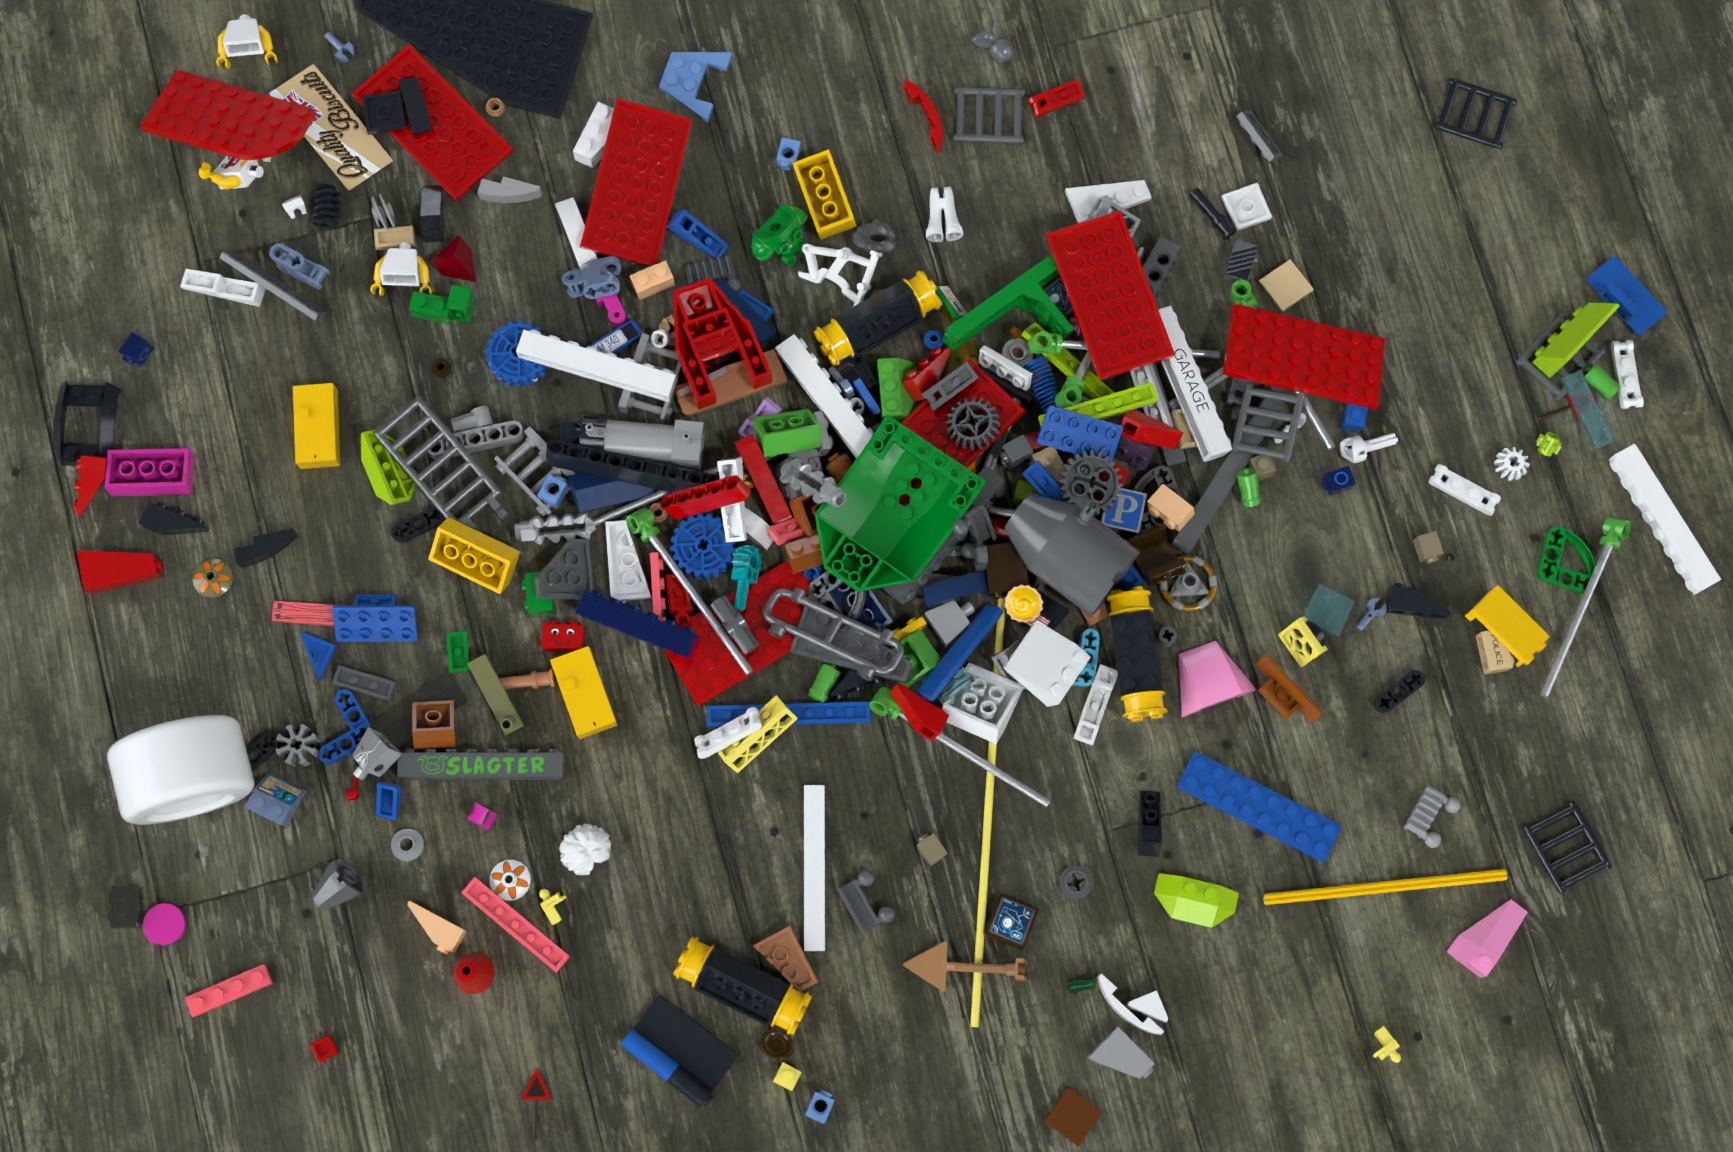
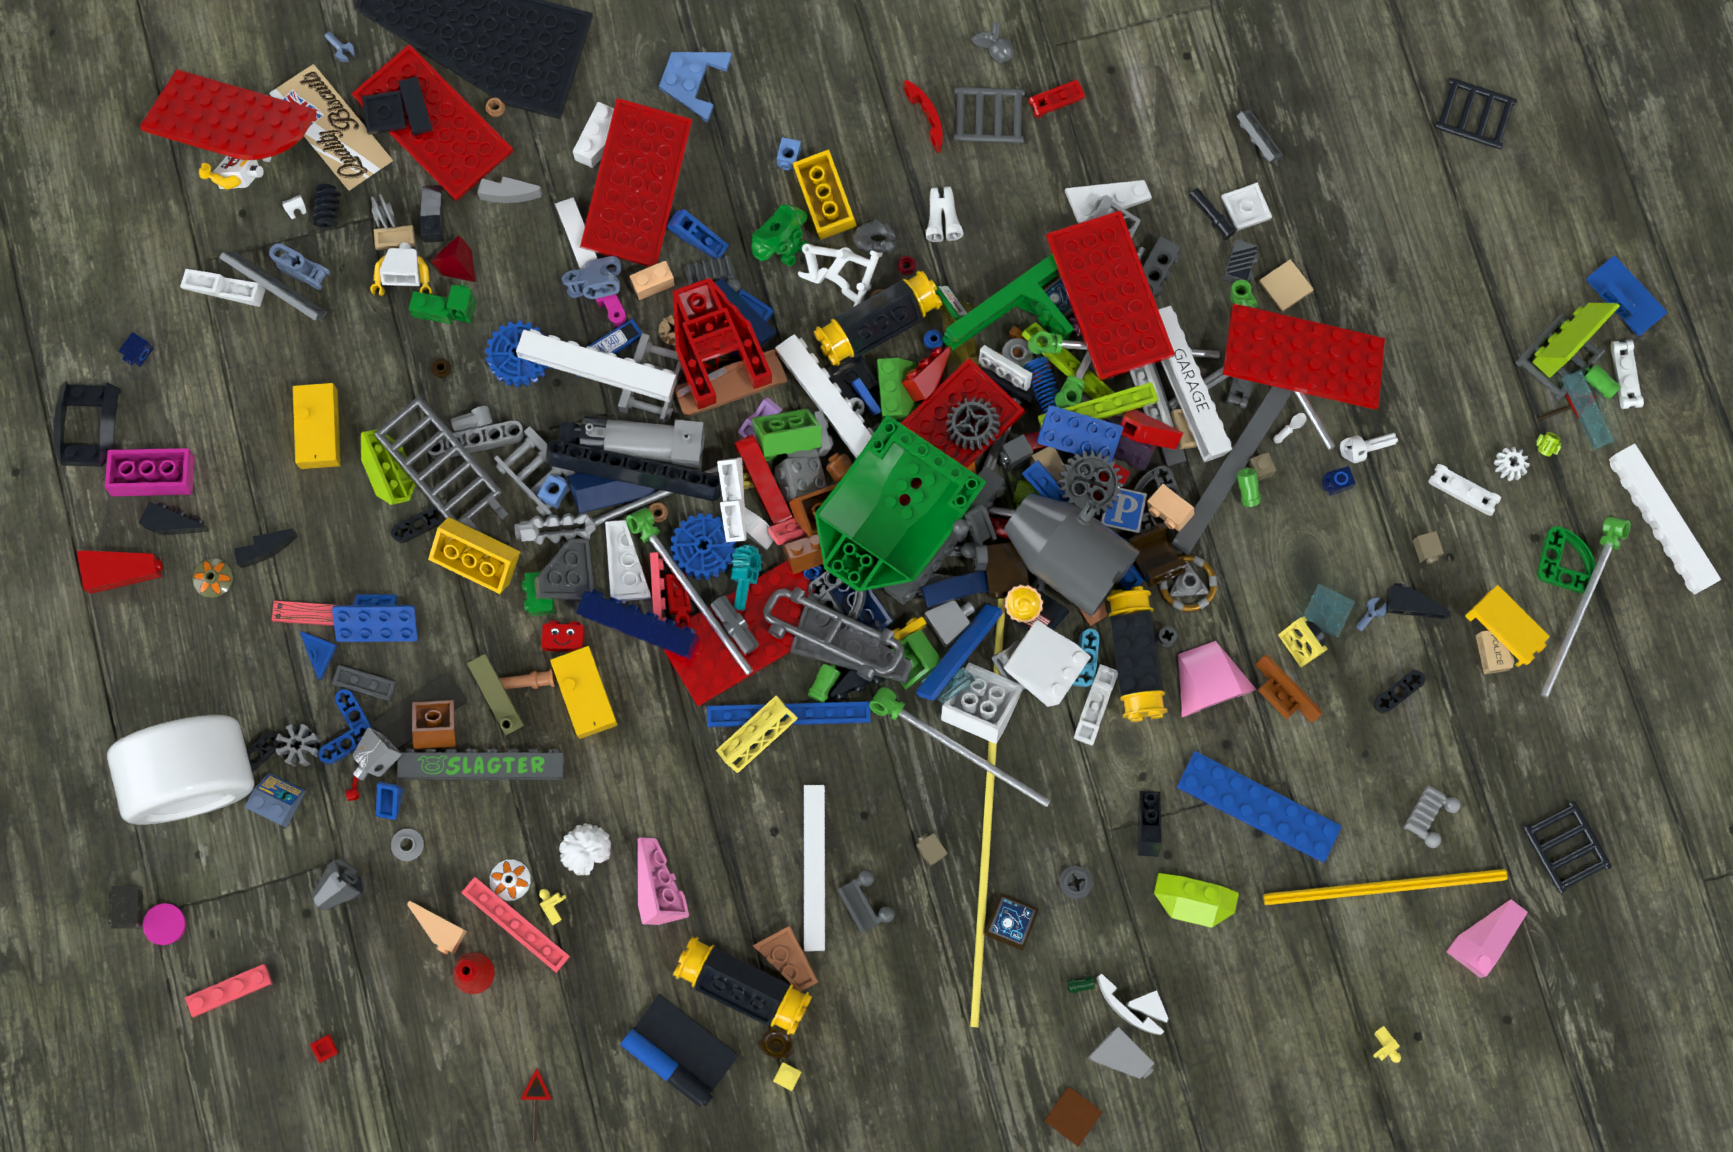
(90, 480): red slope -> none
(244, 38): white torso -> none
(458, 652): green plate -> none
(482, 816): dark pink leg -> none
(654, 338): white bush -> none
(657, 893): none -> bright pink wedge
(705, 497): red beam -> none
(728, 733): white plate -> none
(820, 1116): medium blue brick -> none
(828, 492): light grey sword -> none
(845, 386): sand blue bar -> none
(906, 260): none -> dark red plate
(921, 714): red slope -> none
(933, 967): medium nougat piece -> none
(950, 385): dark grey plate -> none
(1288, 436): dark grey bar -> none
(1353, 418): blue brick -> none

